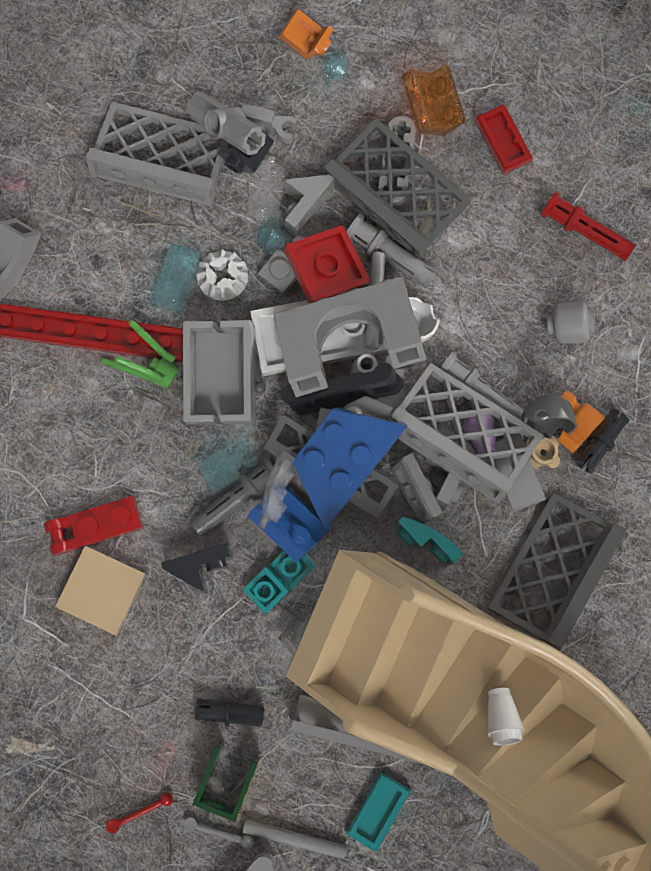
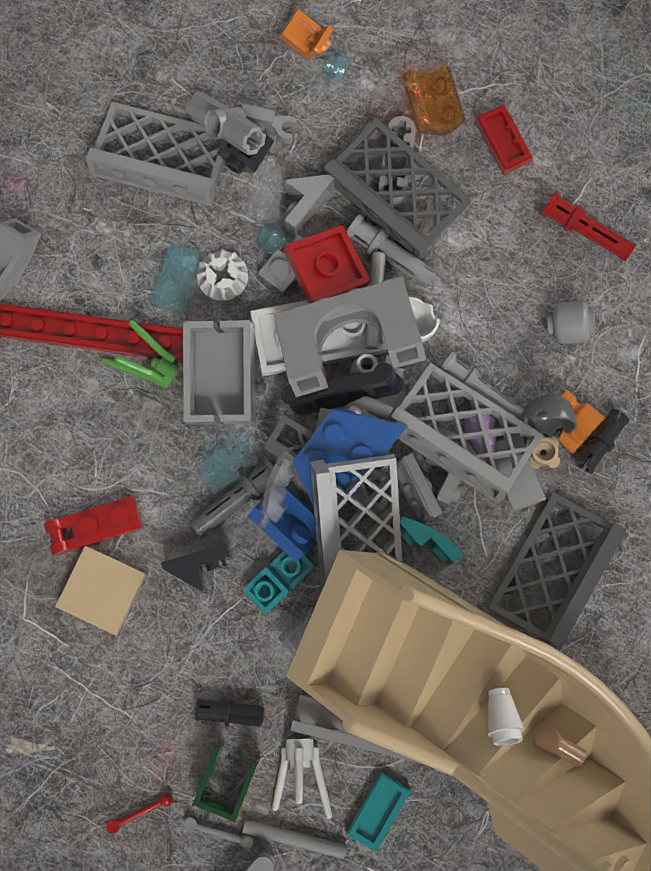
(299, 754): none -> white plant
(327, 506): none -> light grey fence
(551, 741): none -> medium nougat arm

